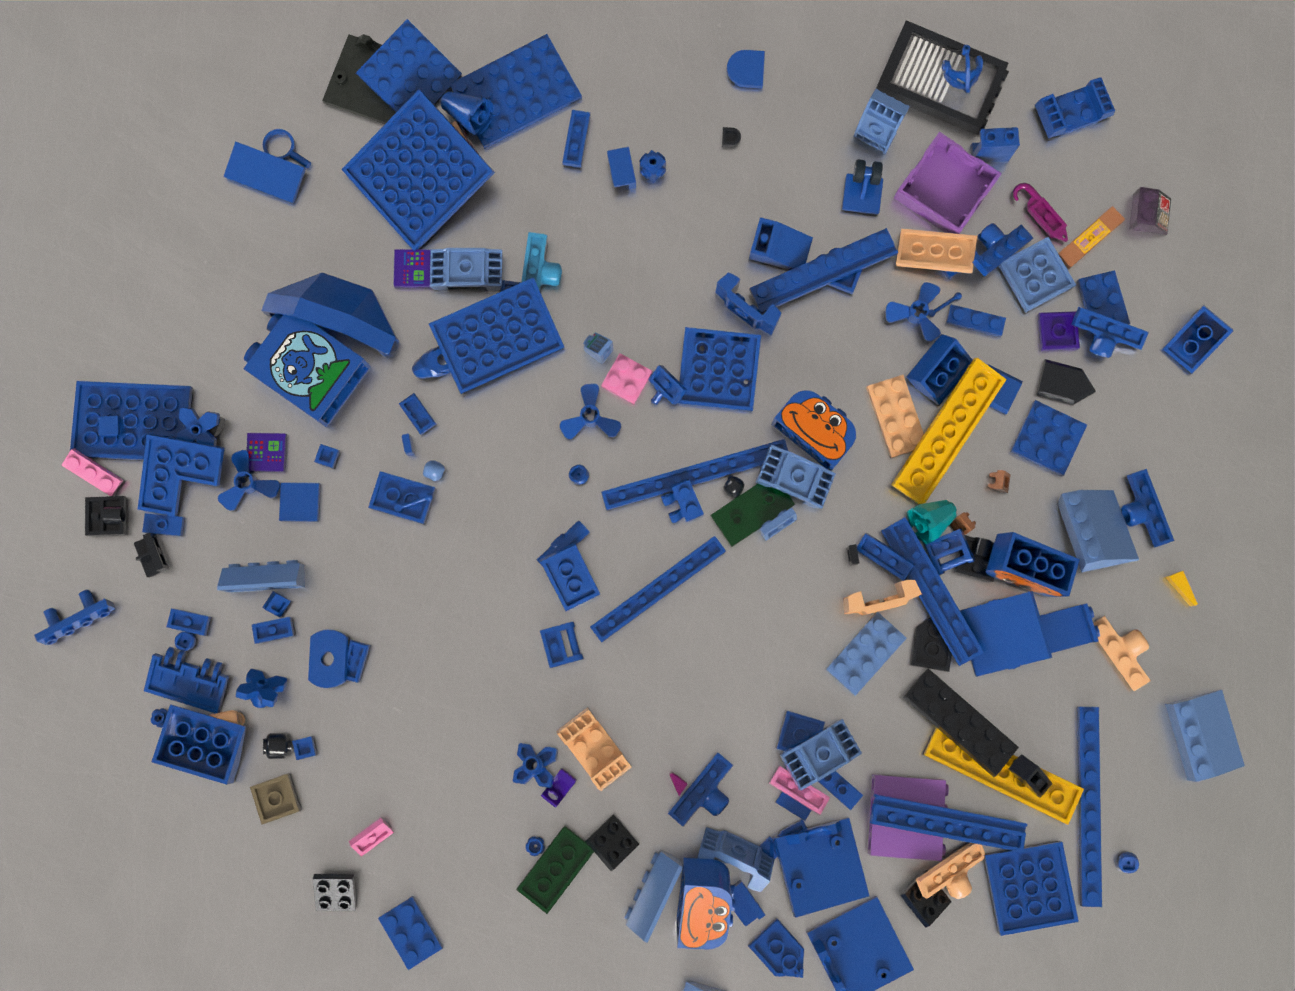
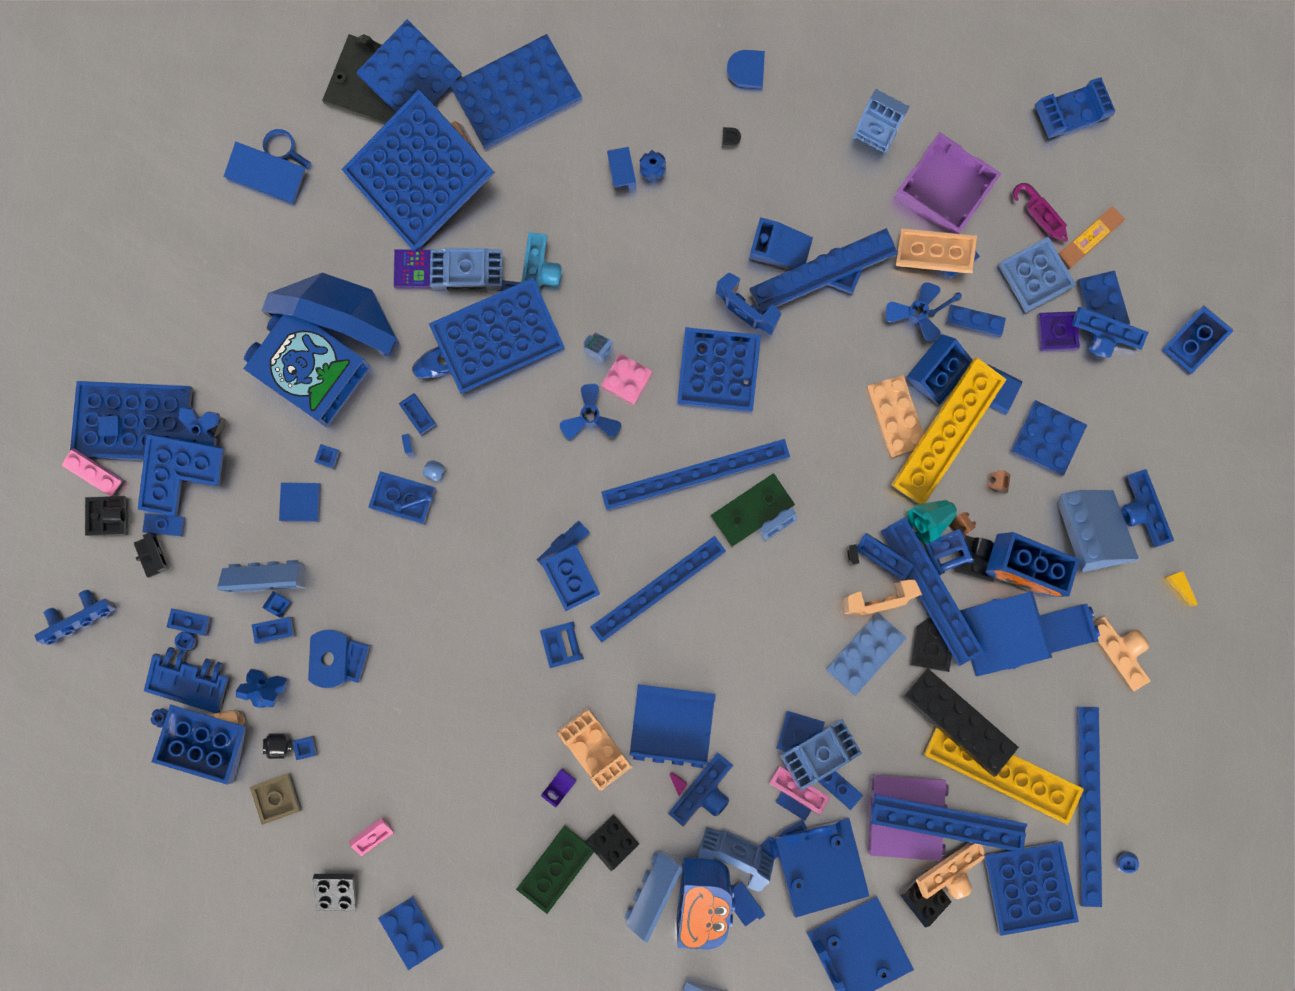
(231, 498): blue piece -> none
(266, 452): dark purple tile -> none
(468, 111): blue cone -> none
(530, 846): blue plate -> none
(540, 773): blue plant -> none
(576, 138): blue plate -> none
(578, 474): blue tile -> none
(666, 386): blue plate -> none
(672, 725): none -> blue panel
(687, 500): blue plate -> none
(734, 486): black piece -> none
(779, 950): blue tile -> none
(796, 476): medium blue plate -> none
(816, 427): brick -> none
(863, 188): blue plate -> none
(917, 78): window -> none
(968, 76): blue helmet -> none
(996, 144): blue panel -> none
(999, 246): blue plate -> none
(1030, 775): black slope -> none
(1063, 383): black tile -> none
(1150, 211): clear purple slope -> none
(1205, 736): medium blue slope -> none

